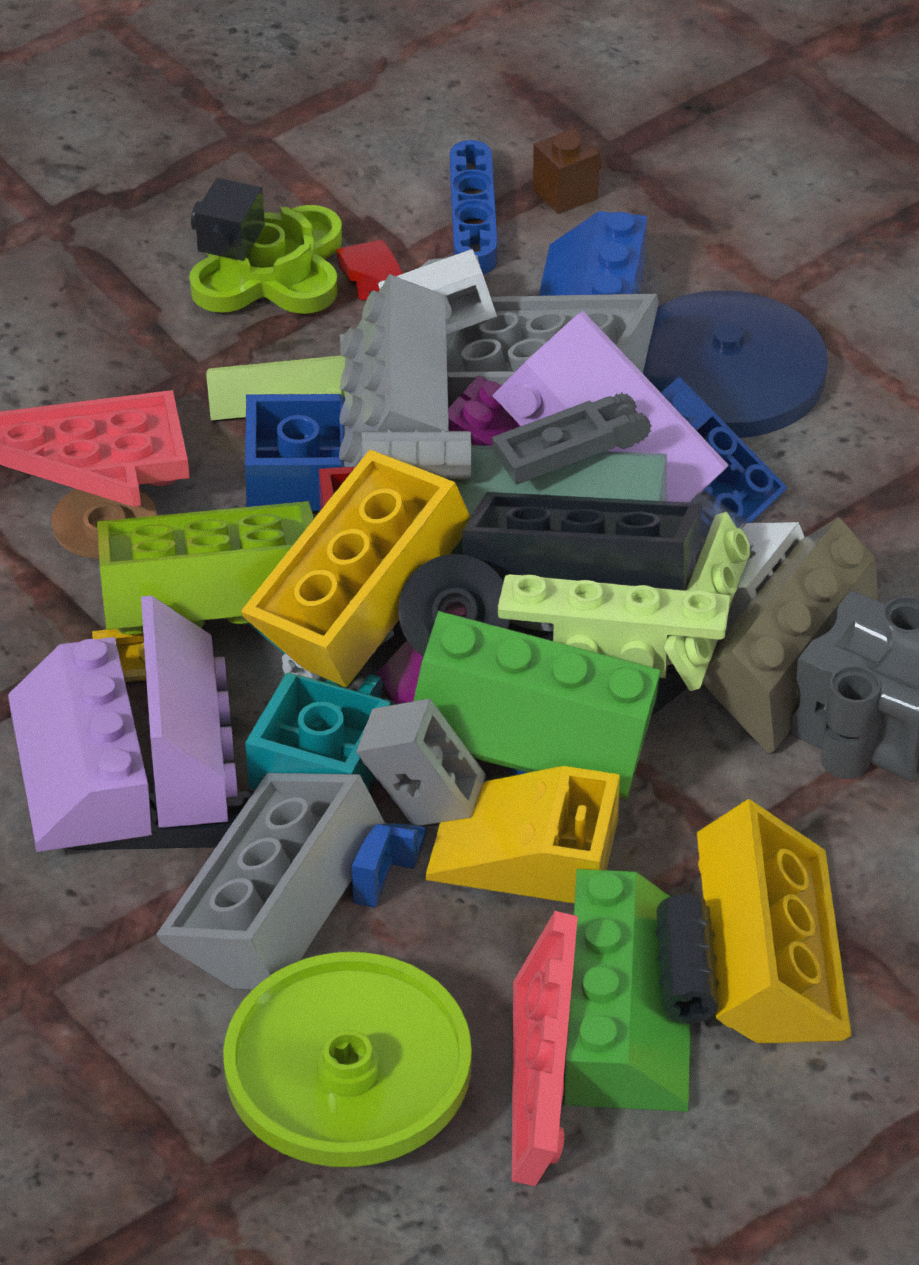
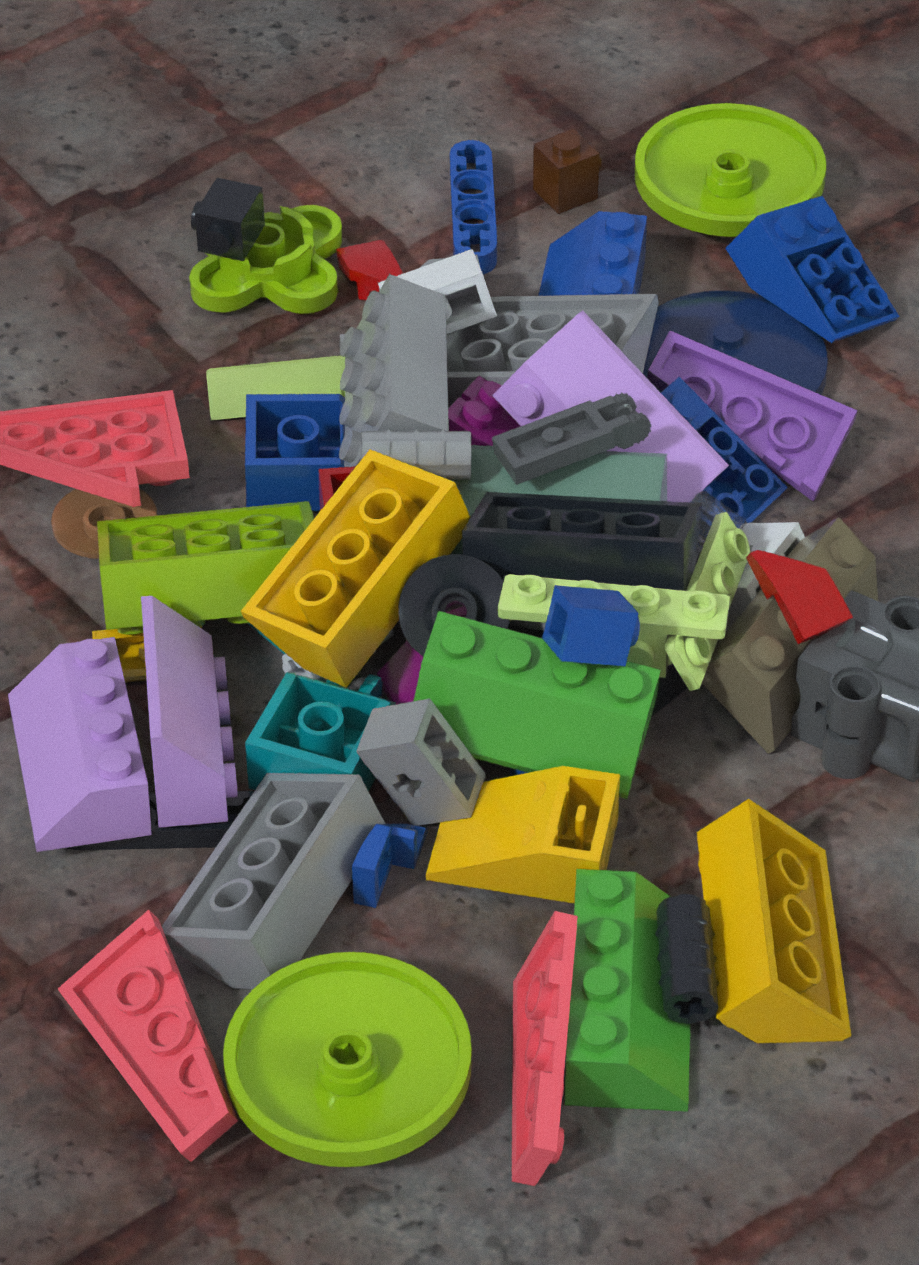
(150, 1032): none -> coral wing
(591, 626): none -> blue brick
(726, 166): none -> lime dish
(778, 420): none -> medium lavender wing
(802, 592): none -> red slope
(811, 270): none -> blue slope

